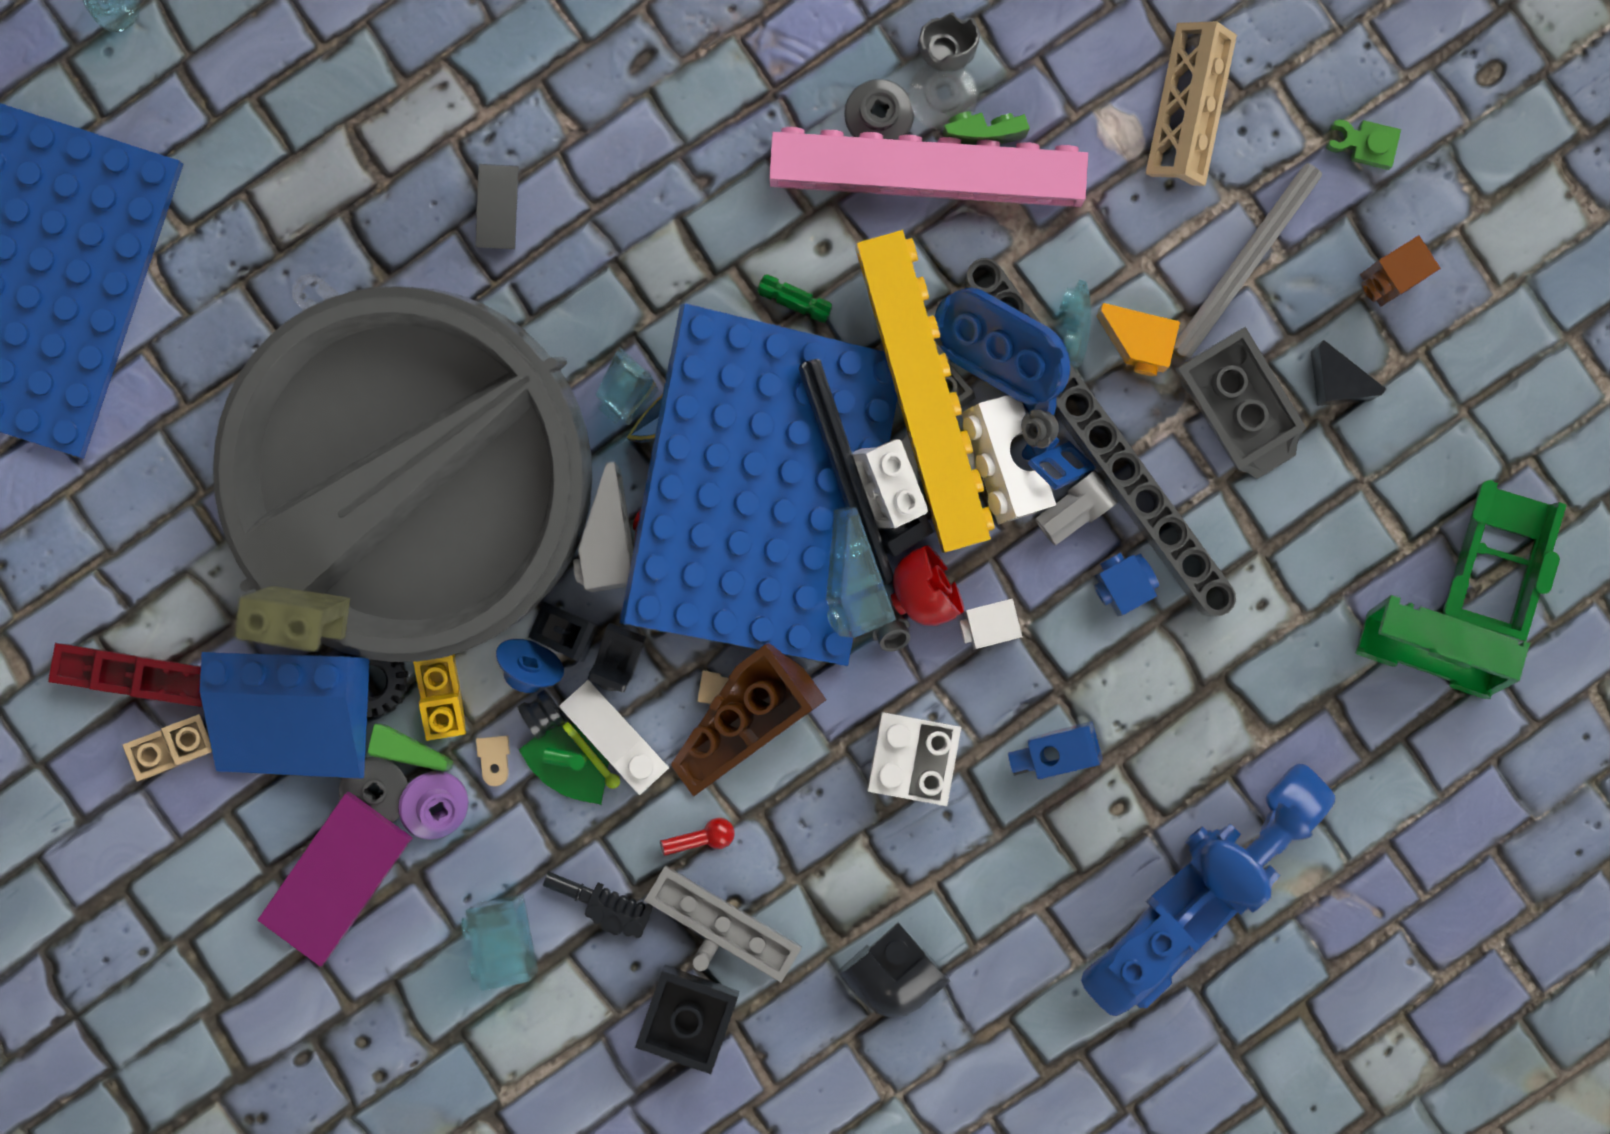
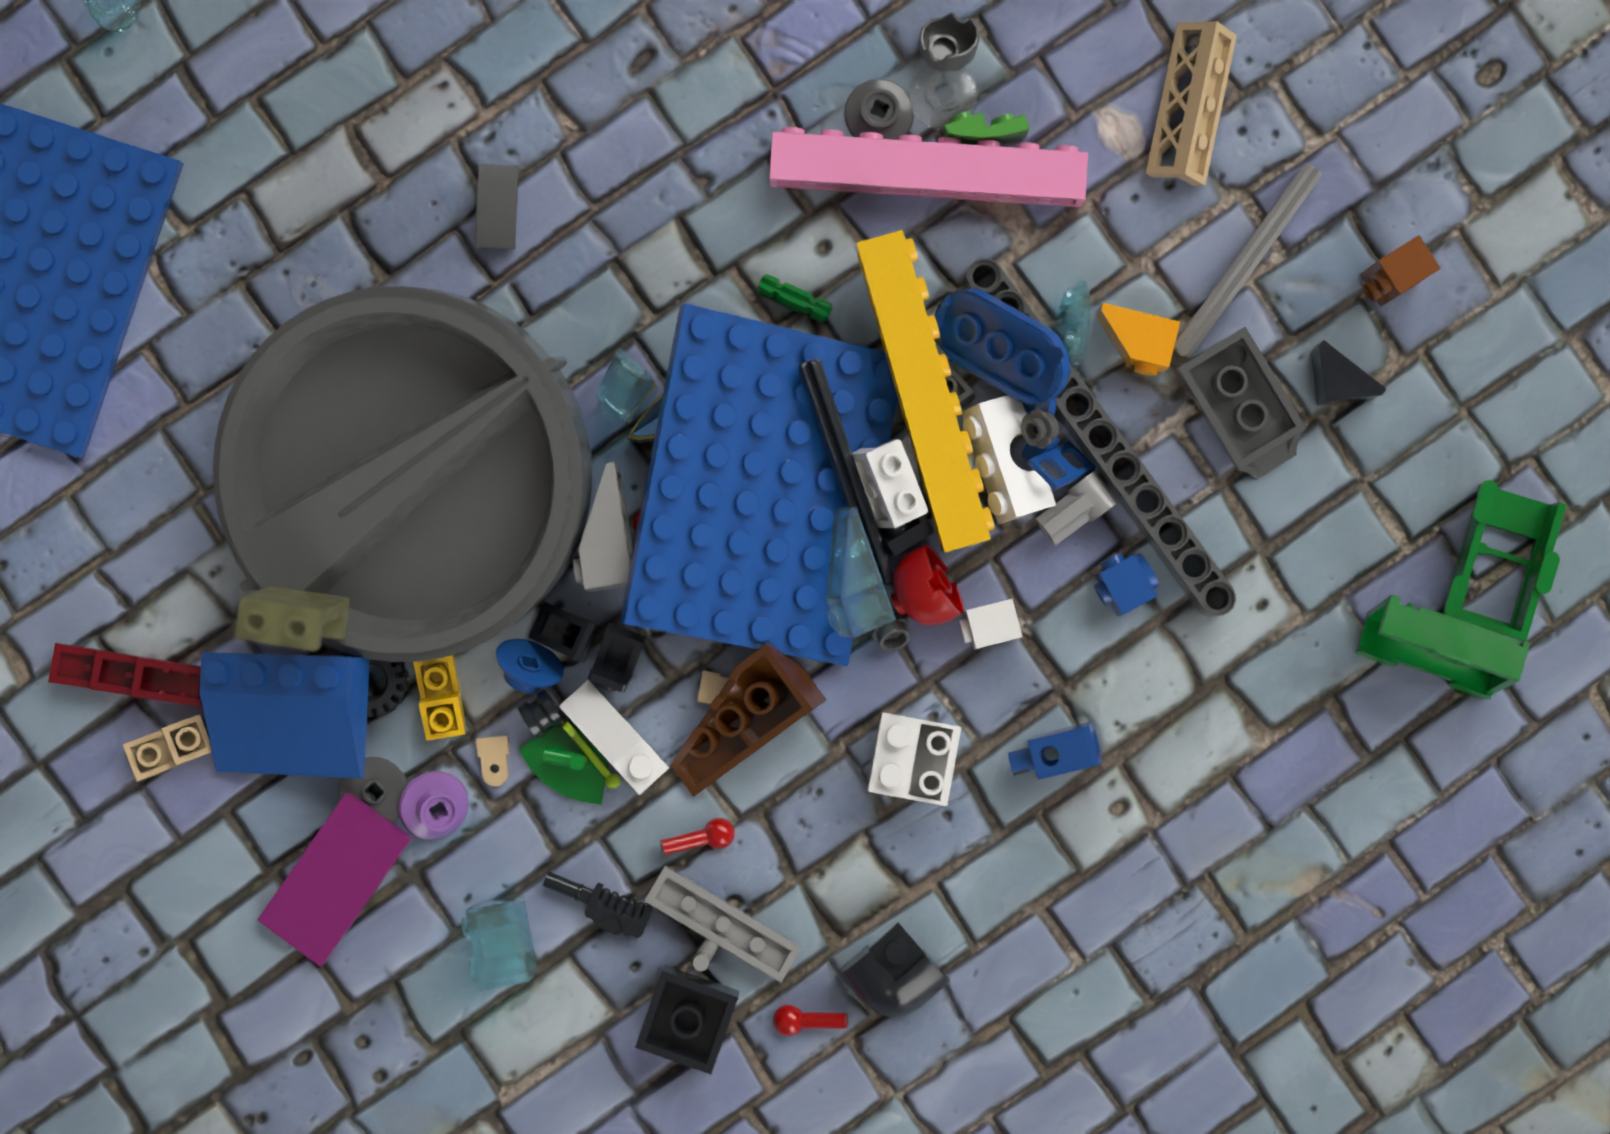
(396, 746): bright green slope -> none
(789, 1020): none -> red bar
(1205, 896): blue piece -> none
(1371, 143): bright green plate -> none

